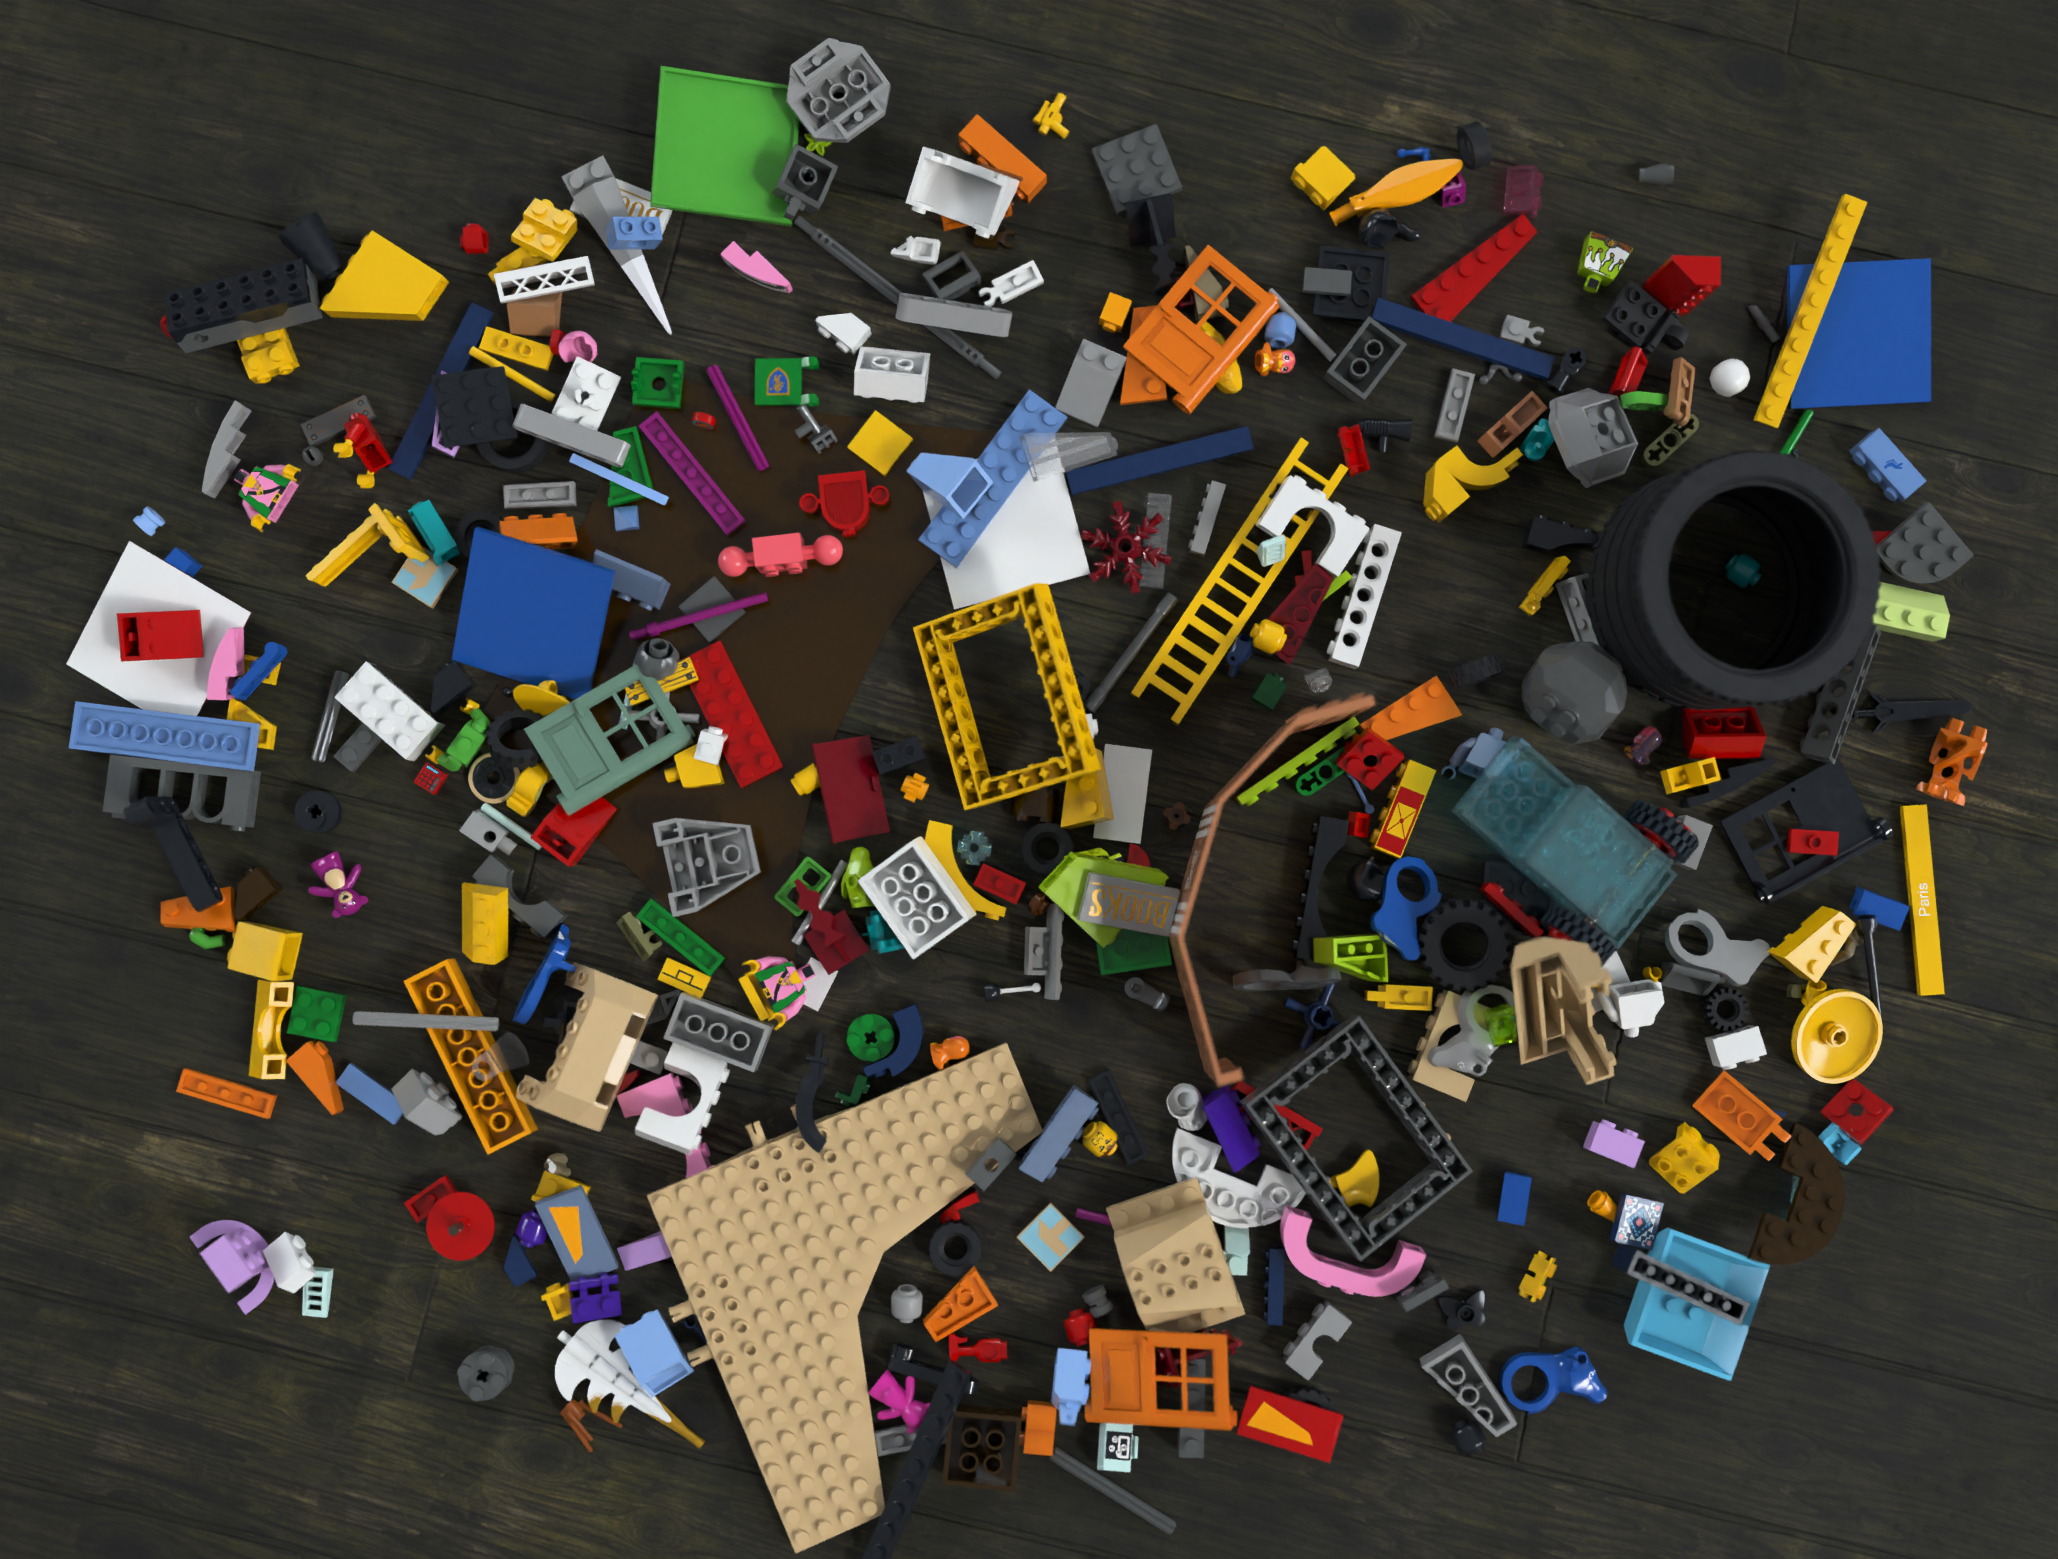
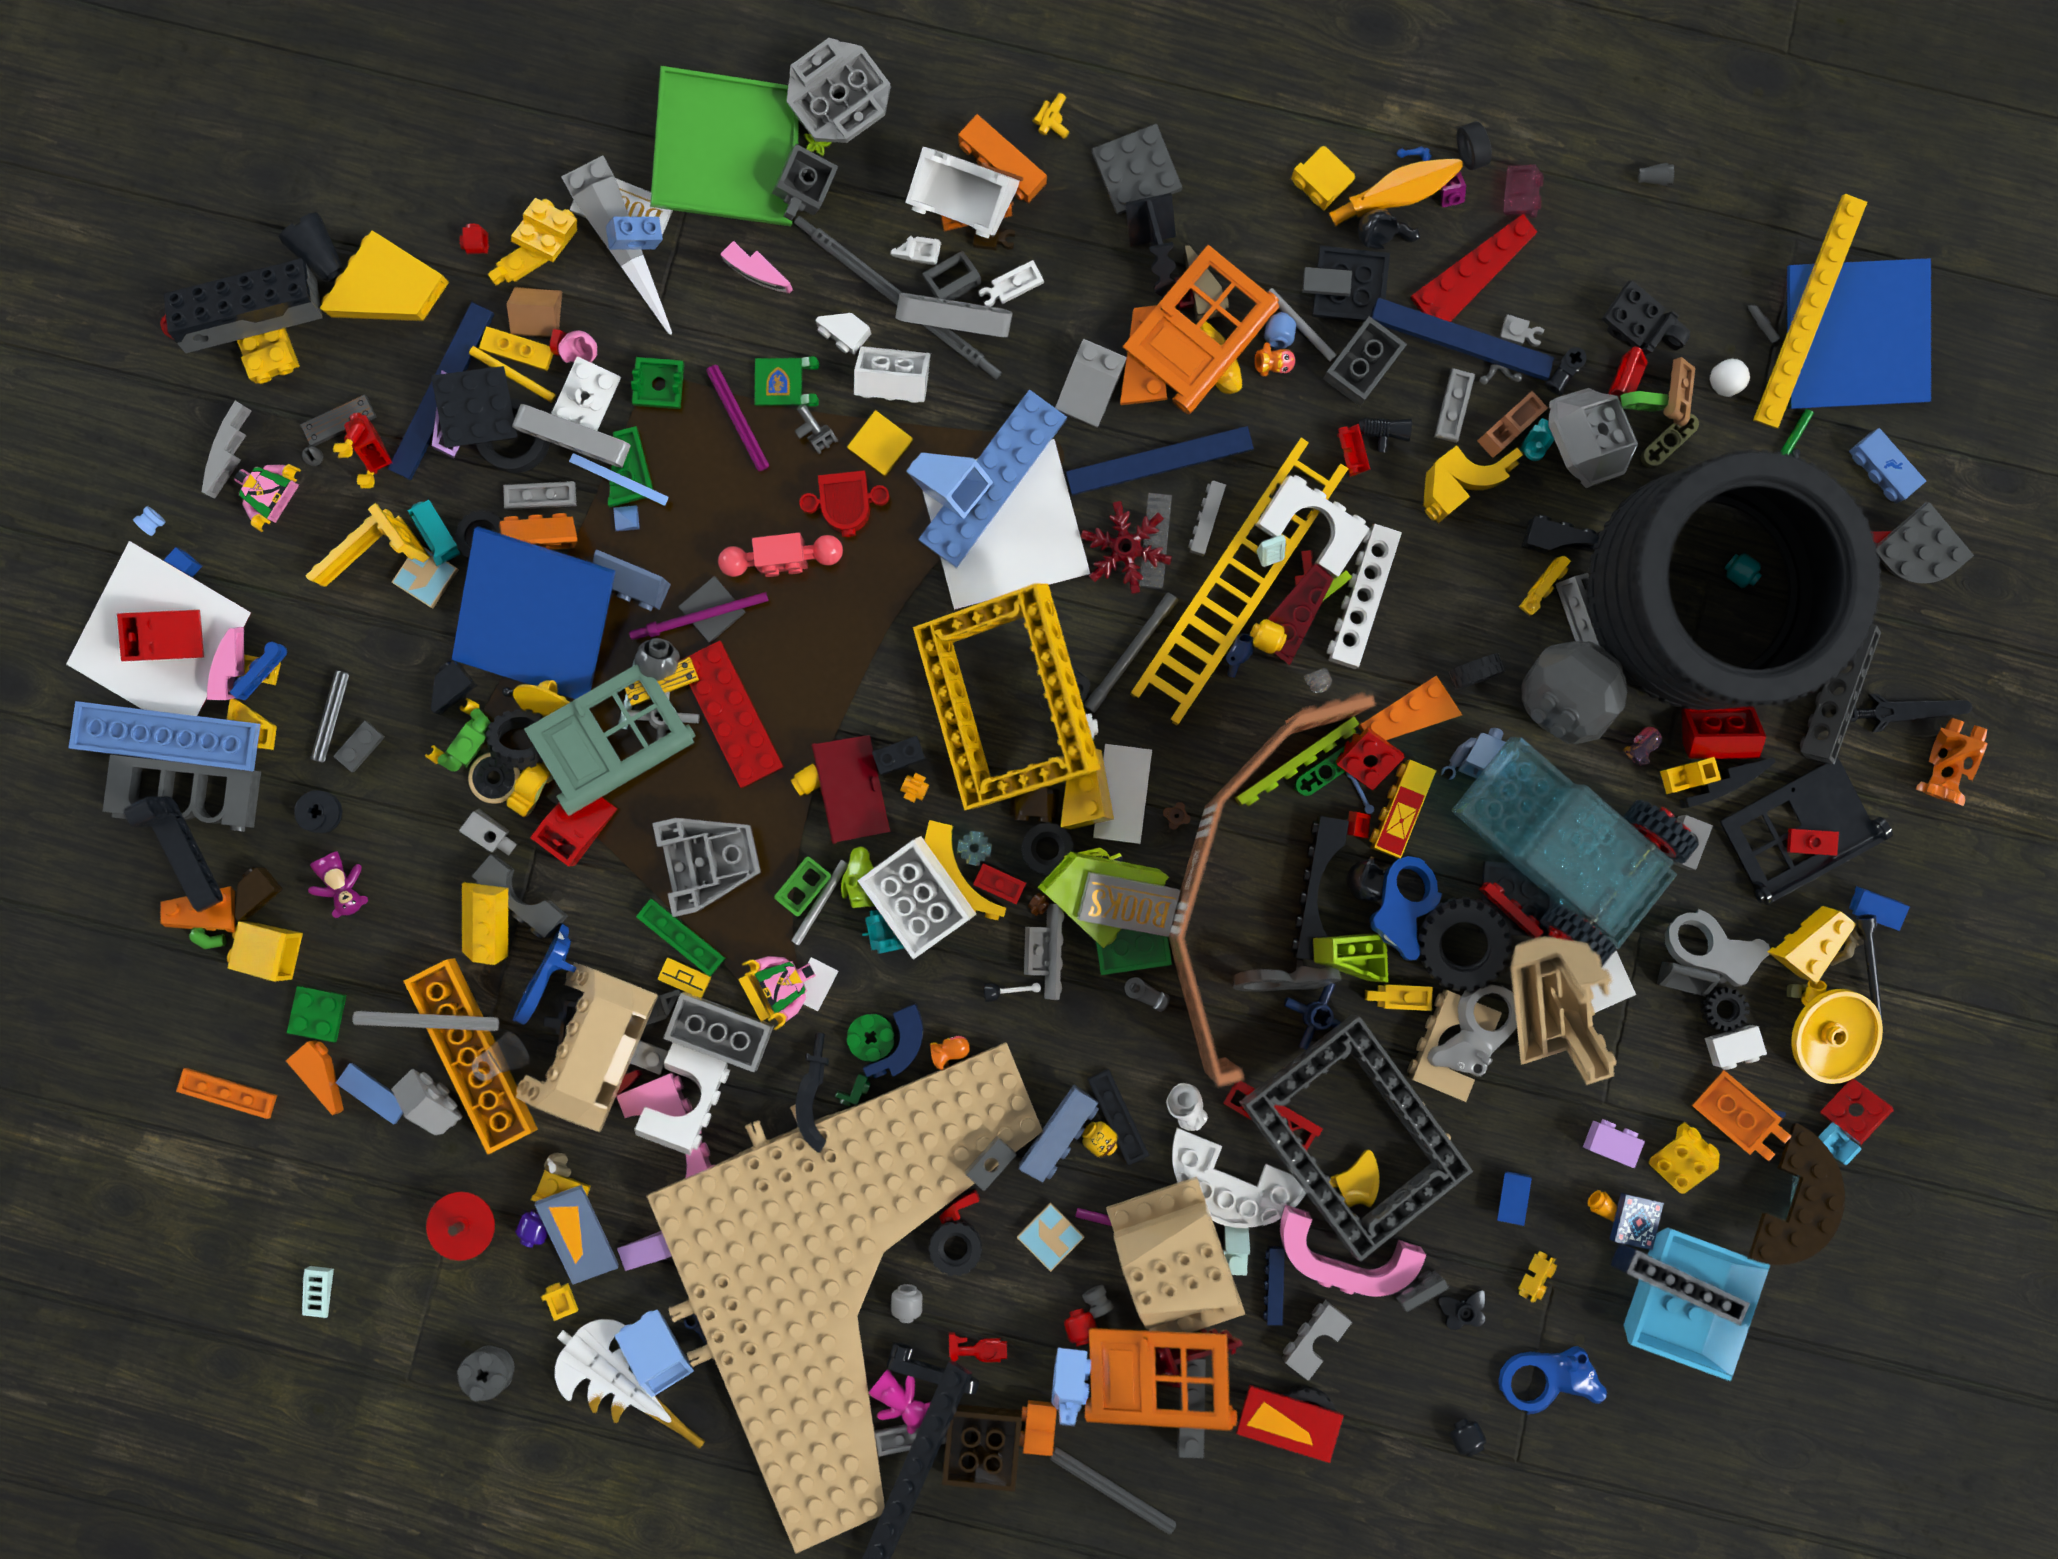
(236, 1258): lavender piece -> none
(267, 1053): yellow arch -> none
(289, 1262): white brick -> none
(389, 711): white brick -> none
(422, 1203): red plate -> none
(431, 778): red tile -> none
(509, 824): light aqua bar -> none
(518, 1264): dark blue slope -> none
(543, 273): white fence -> none
(574, 1413): dark orange plant -> none
(596, 1305): dark purple plate -> none
(633, 932): olive plate -> none
(692, 473): magenta plate -> none
(692, 771): yellow torso -> none
(703, 420): red tile -> none
(710, 745): white bracket -> none
(831, 937): dark red piece -> none
(961, 1305): orange wing -> none
(1061, 452): clear slope -> none
(1115, 313): light orange brick -> none
(1116, 1447): piece -> none
(1137, 856): red tile -> none
(1231, 1127): dark purple slope -> none
(1269, 691): dark green brick -> none
(1466, 1380): light grey wedge -> none
(1501, 1024): clear neon green slope -> none
(1601, 260): torso -> none
(1634, 1002): white torso -> none
(1684, 282): red slope -> none
(1911, 613): yellowish green slope -> none
(1922, 900): yellow tile -> none

